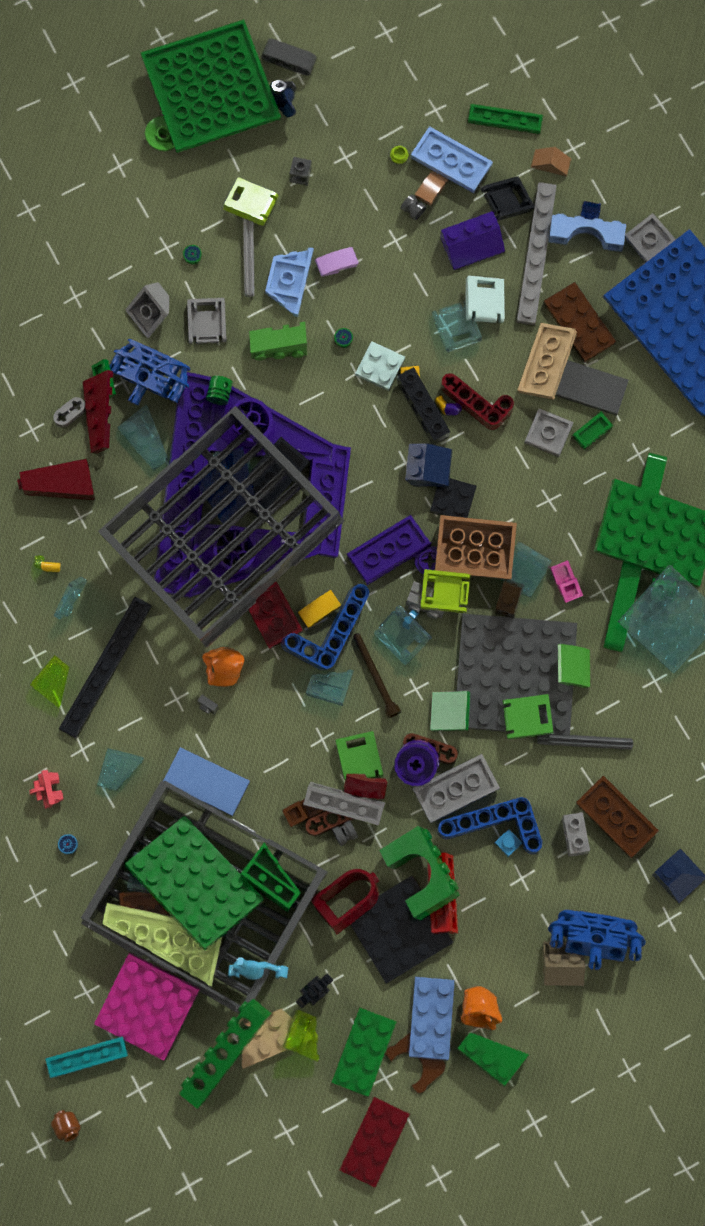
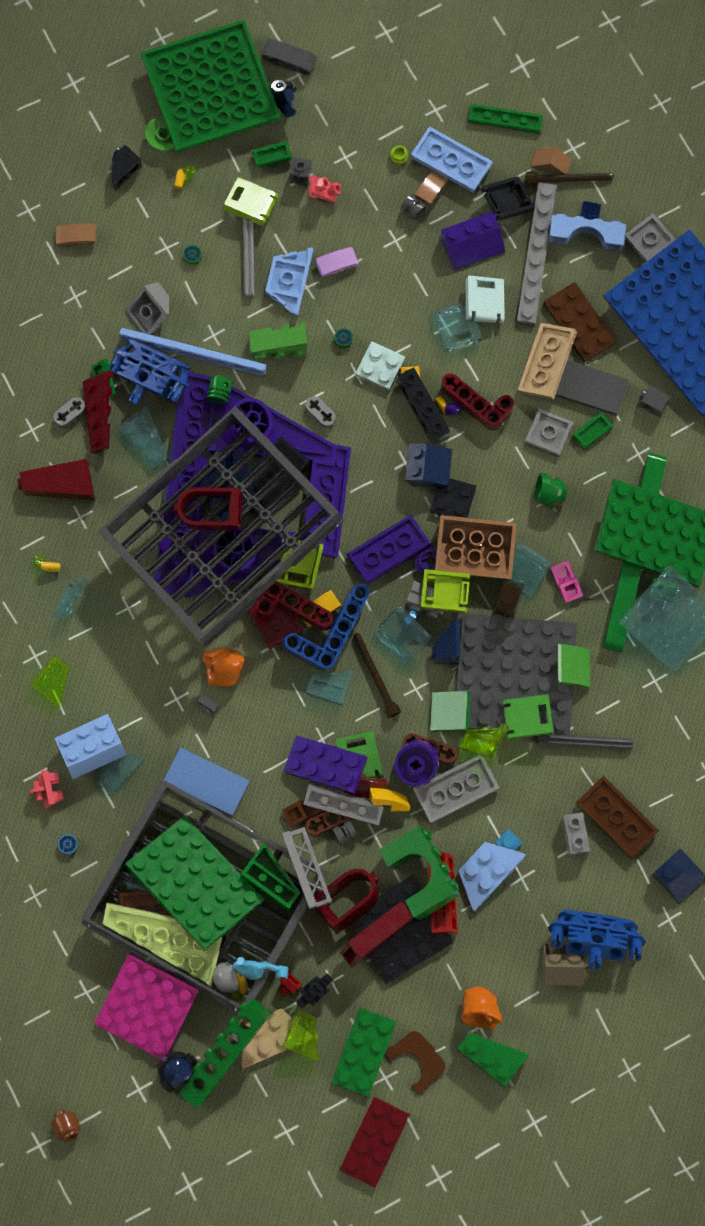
(76, 233): none -> medium nougat slope
(86, 1057): teal plate -> none
(90, 746): none -> light blue brick
(105, 667): black tile -> none
(124, 165): none -> black slope
(175, 1069): none -> cap
(183, 174): none -> arm
(194, 352): none -> light blue tile
(206, 325): light grey container -> none
(225, 978): none -> light grey hair
(235, 508): none -> dark red window
(242, 987): none -> yellow arm
(272, 154): none -> green plate
(289, 984): none -> red tile
(296, 609): none -> dark red beam
(298, 866): none -> light grey fence
(308, 567): none -> lime container
(317, 415): none -> light grey beam
(323, 189): none -> coral hips
(325, 764): none -> dark purple plate
(376, 934): none -> dark red slope
(395, 800): none -> yellow slope
(431, 1018): medium blue plate -> none
(448, 645): none -> dark blue slope
(484, 741): none -> clear neon green wing
(487, 870): none -> light blue wing
(495, 819): blue beam -> none
(533, 178): none -> dark brown piece
(550, 491): none -> green helmet
(653, 400): none -> dark grey brick

